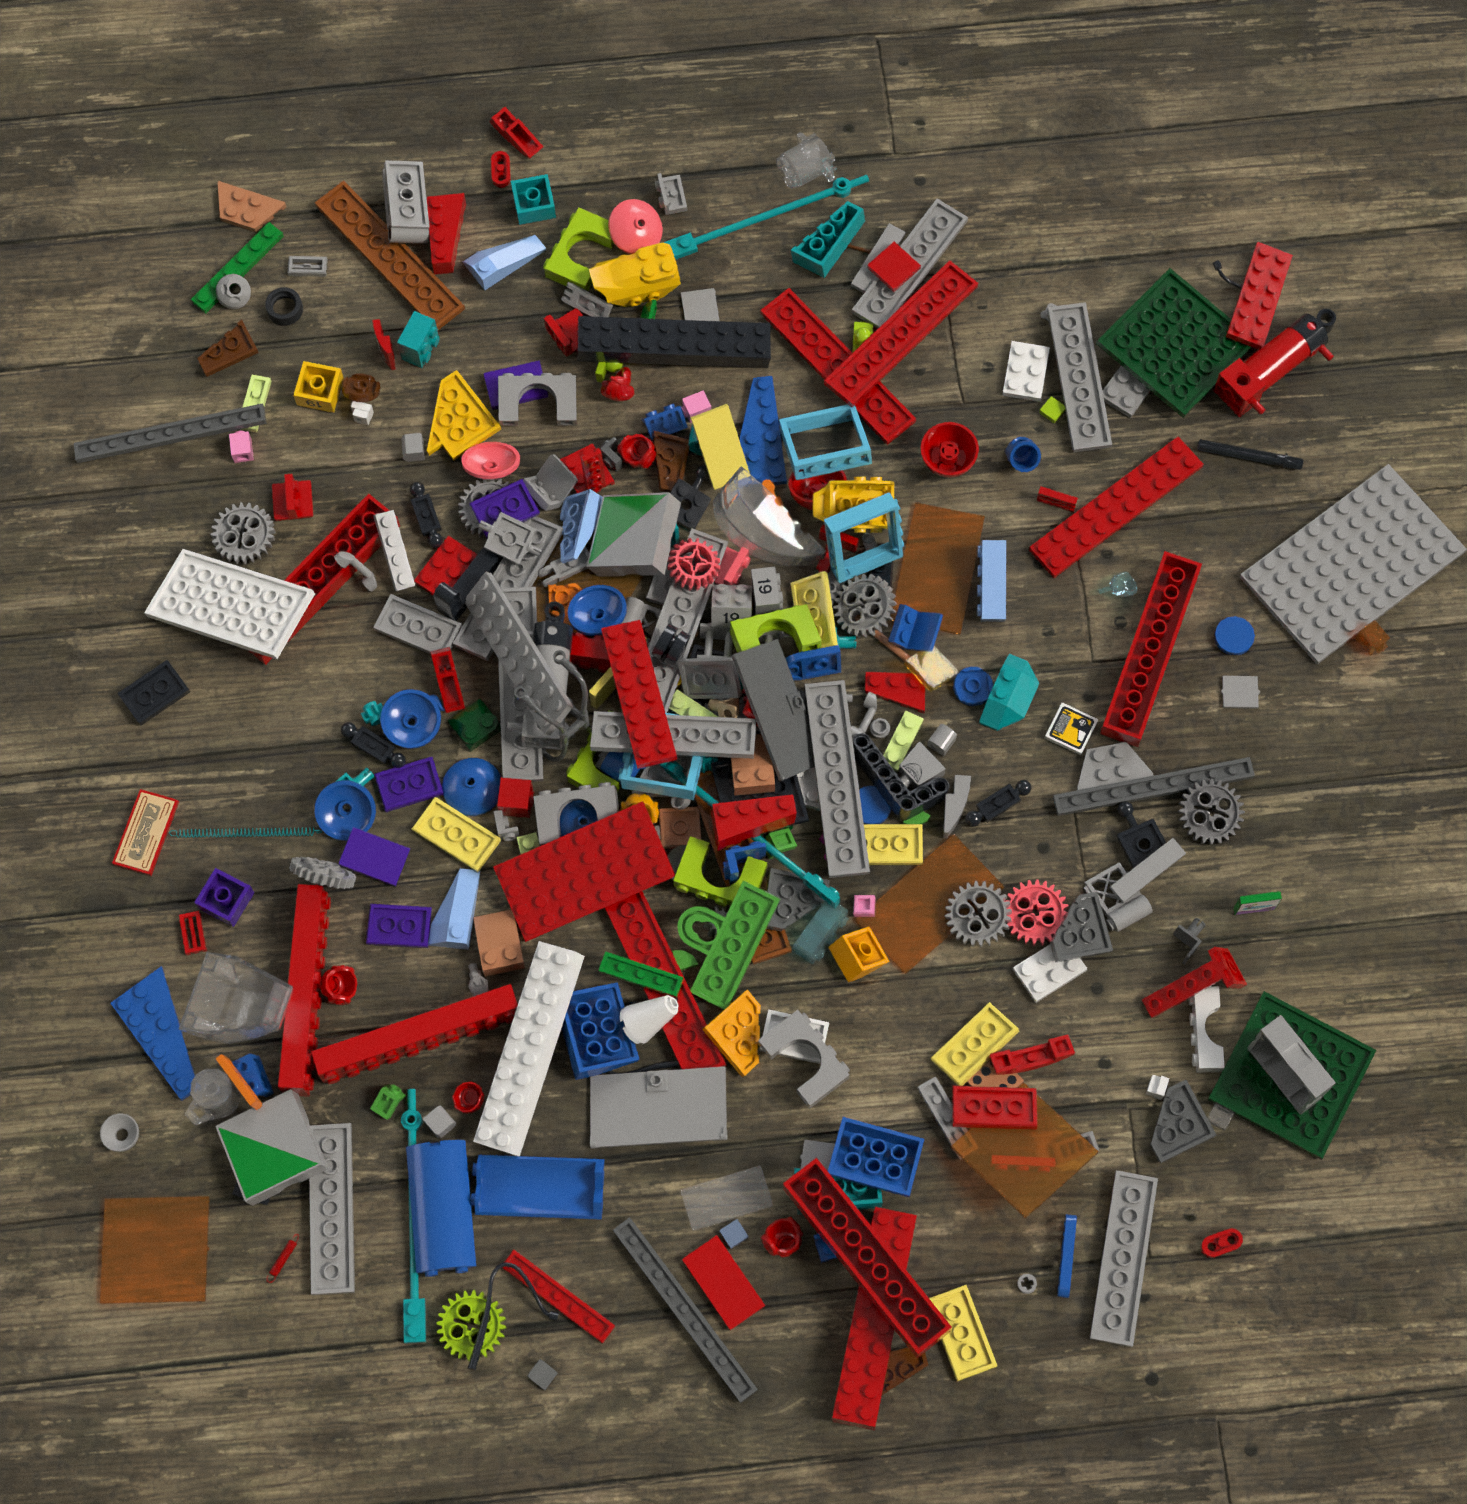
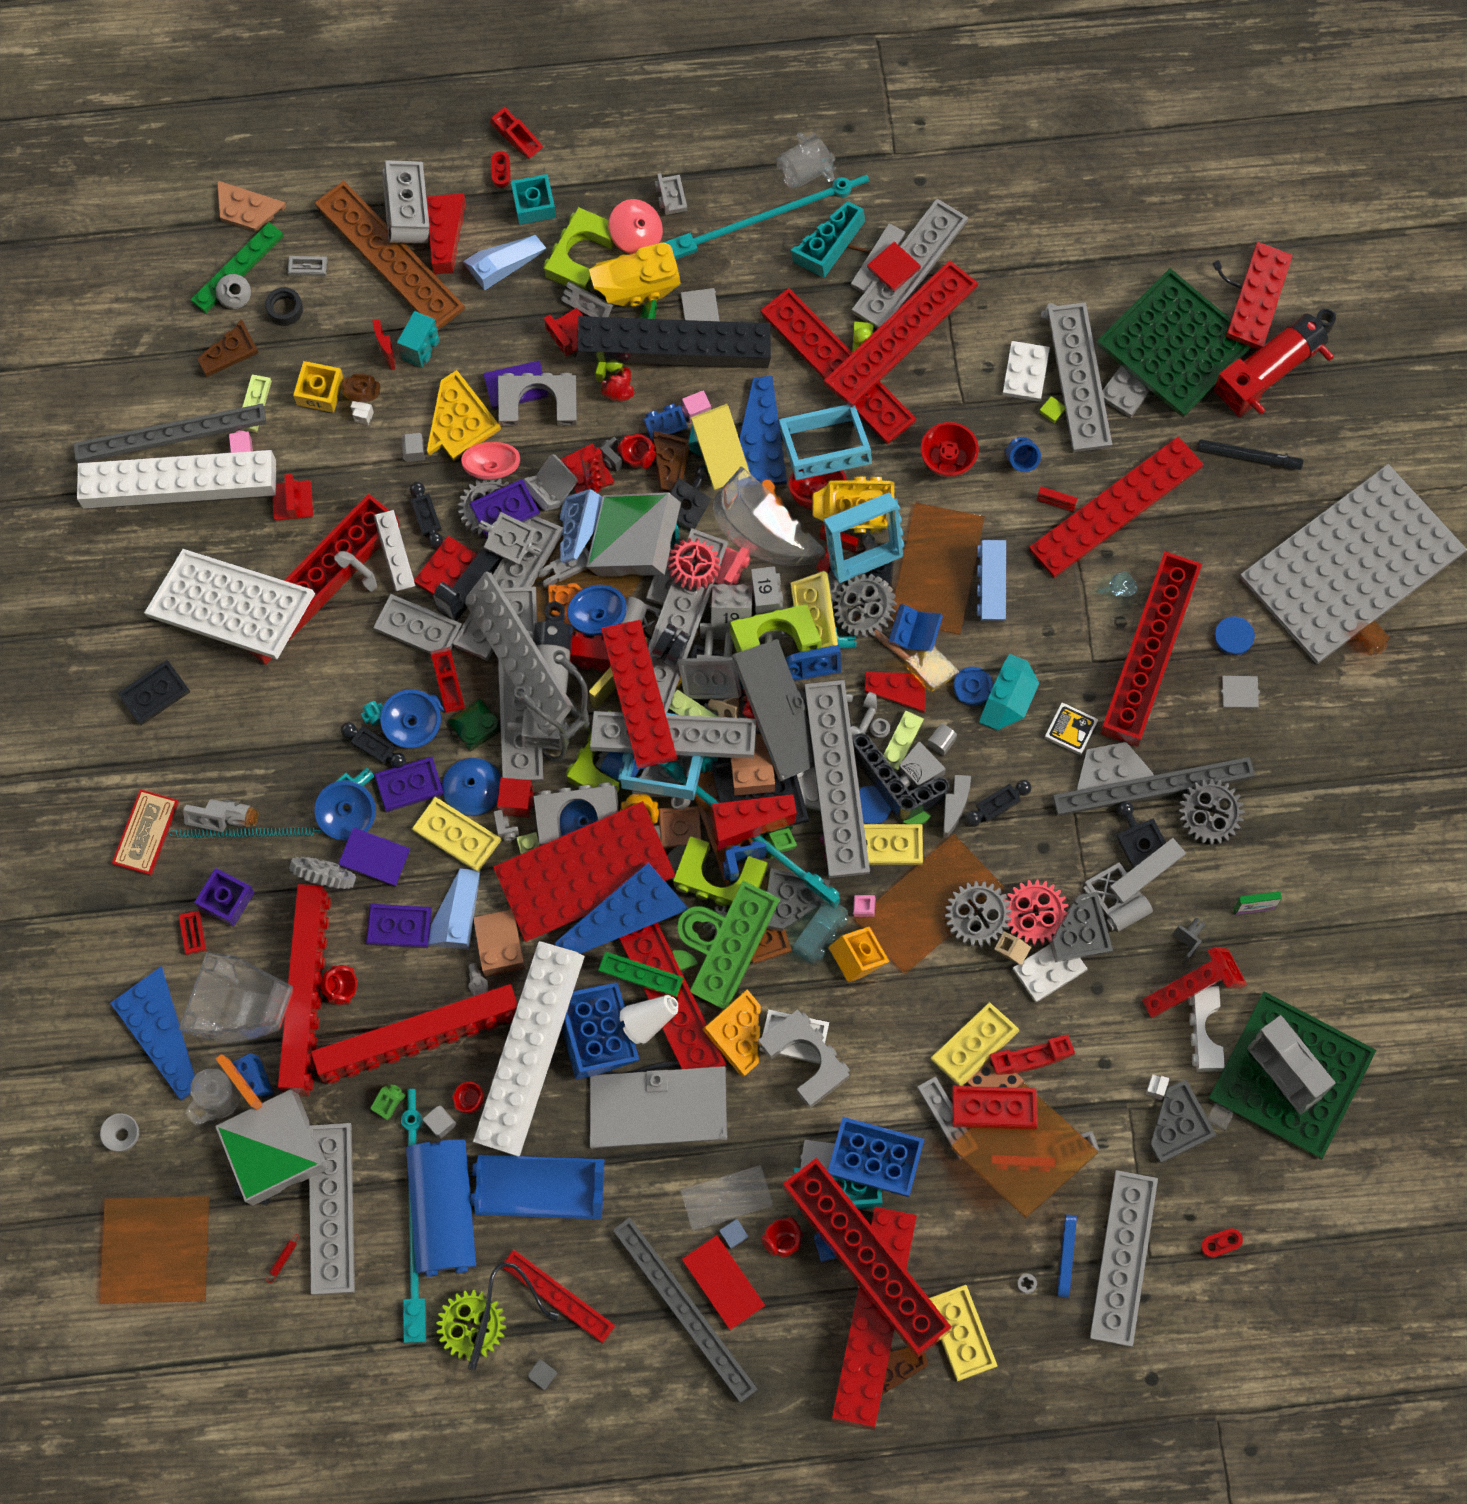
(176, 479): none -> white brick
(219, 814): none -> light grey plate
(260, 535): light grey gear -> none
(632, 906): none -> blue wing
(1012, 948): none -> tan brick

